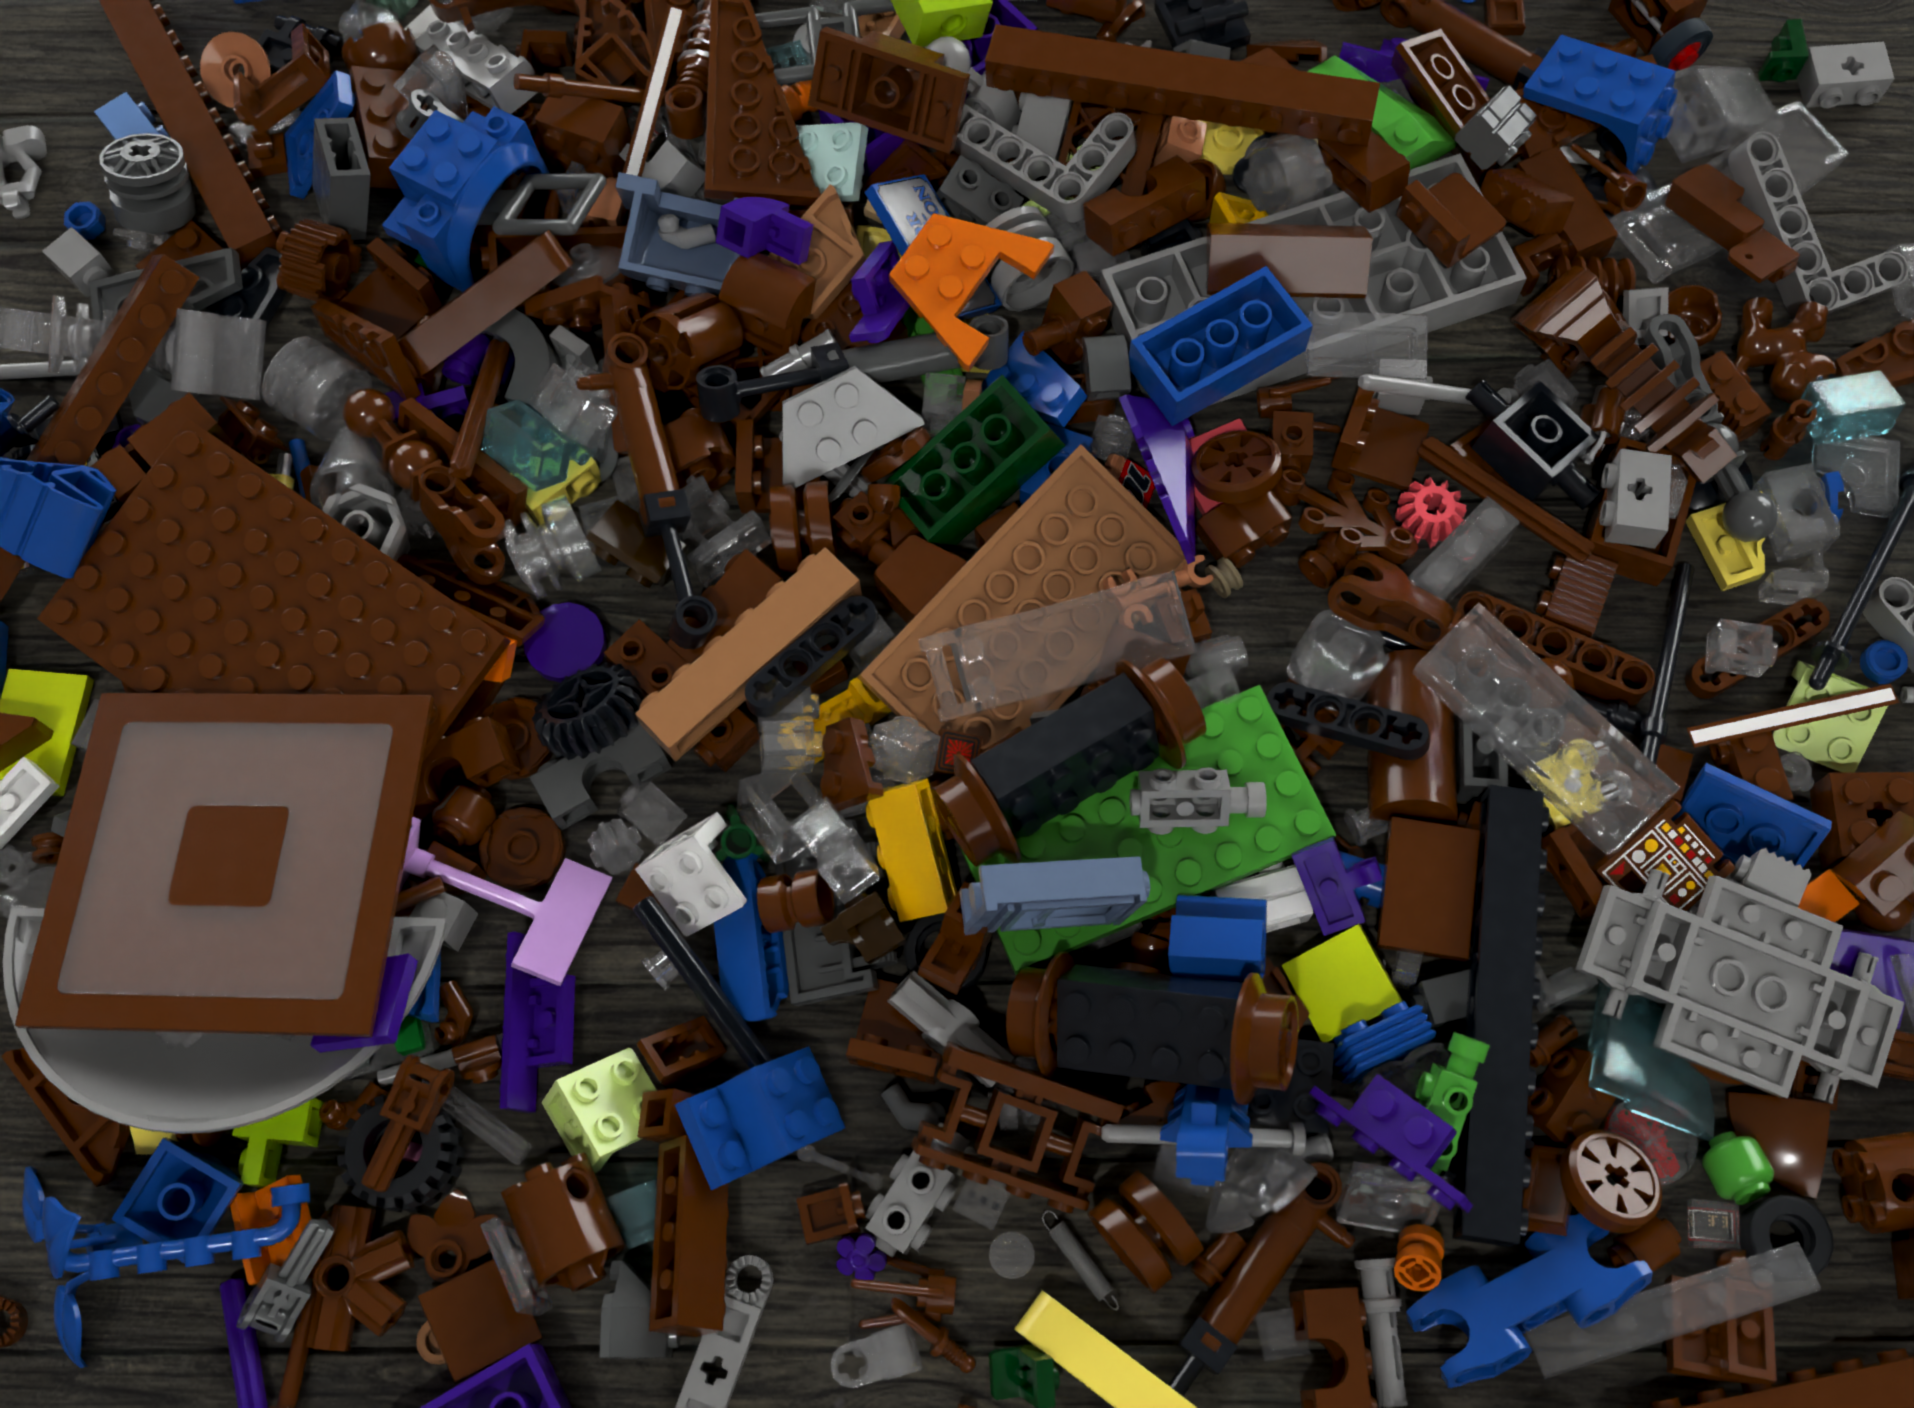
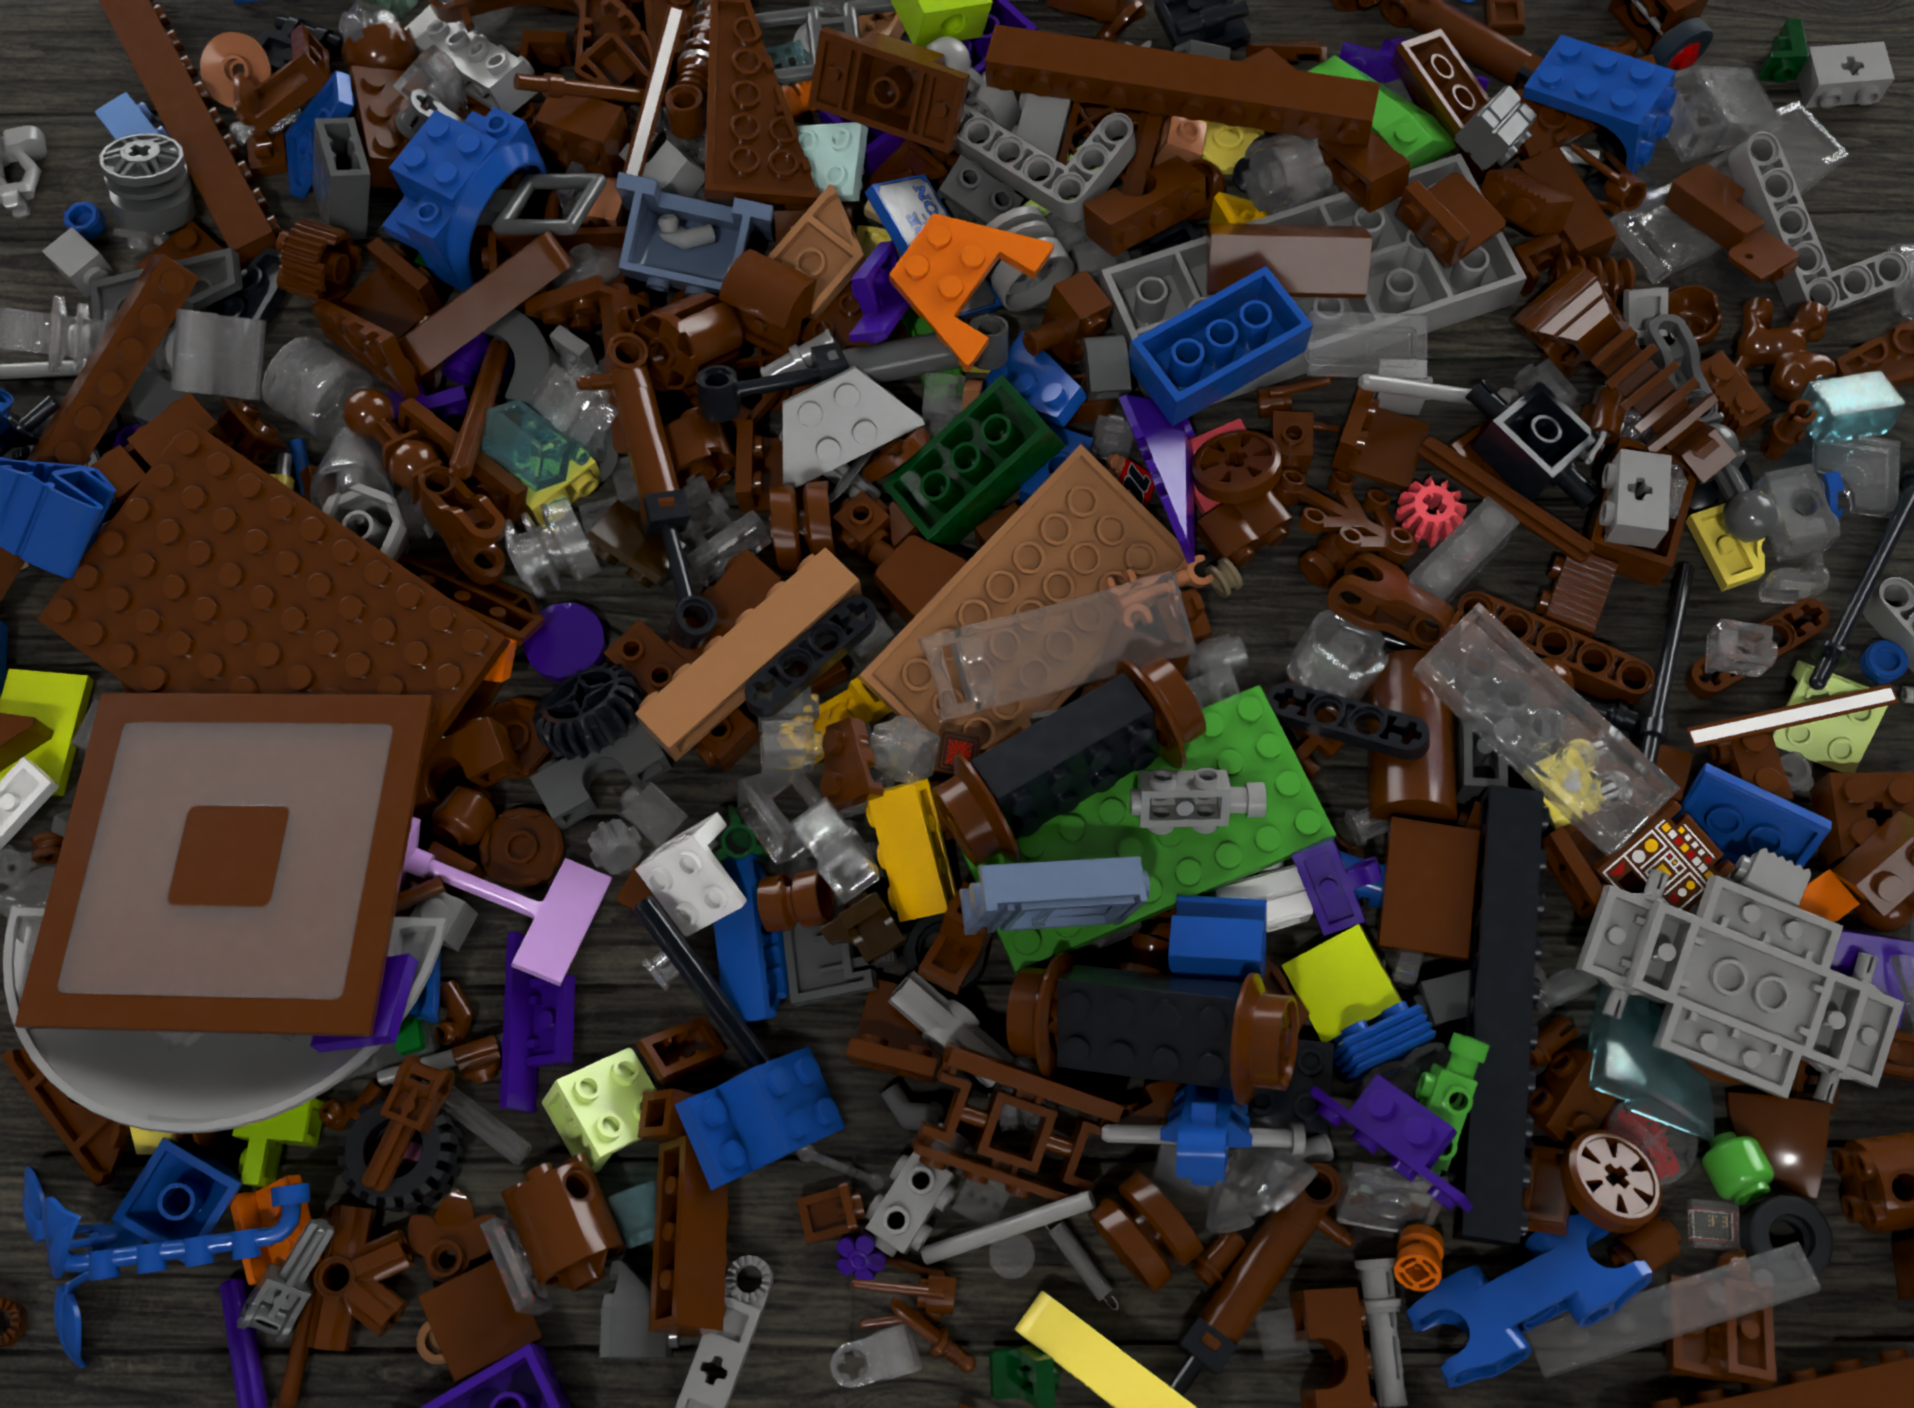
(763, 224): dark purple brick -> none
(883, 497): reddish brown hinge -> none
(1008, 1227): none -> light grey bar

